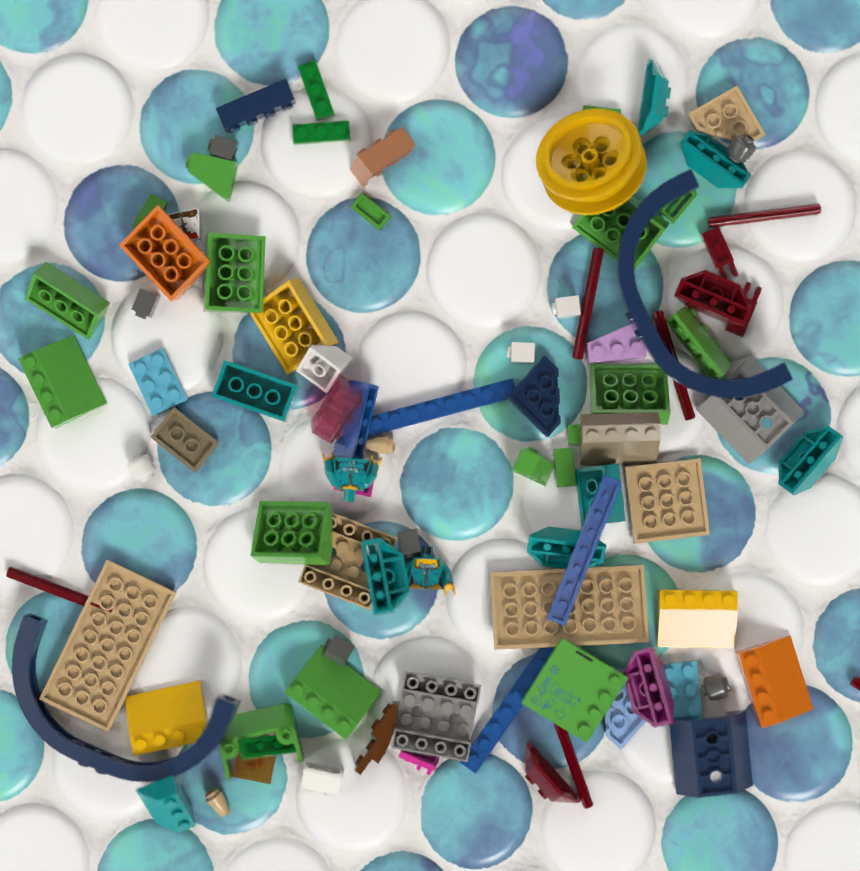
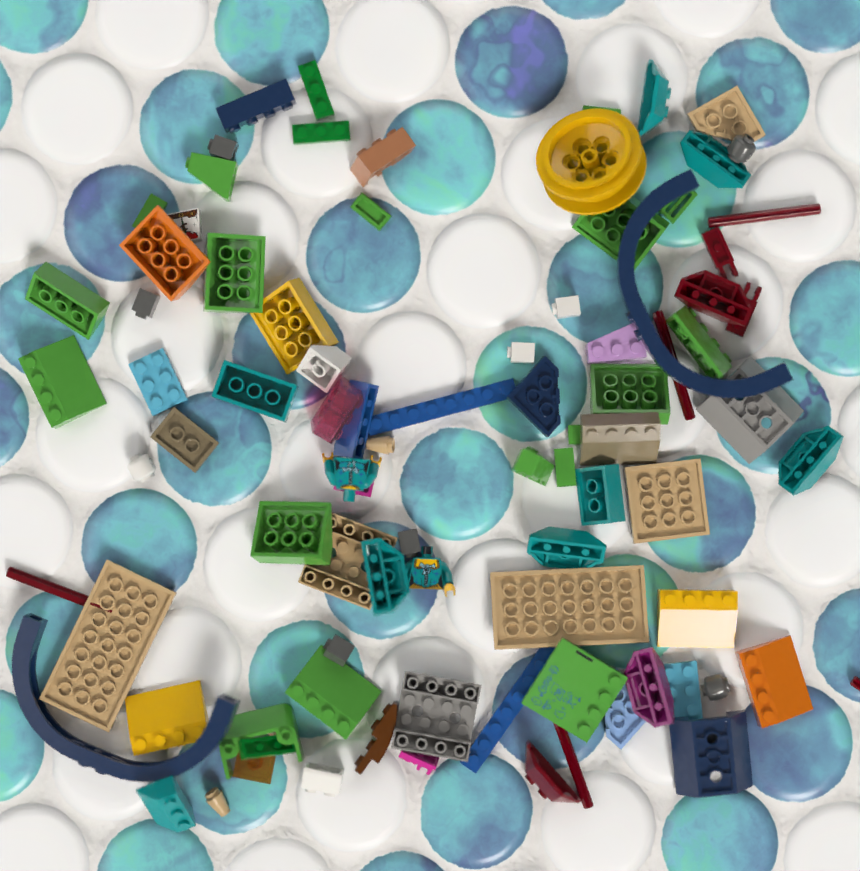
(584, 549): blue plate -> none
(588, 303): dark red axle -> none

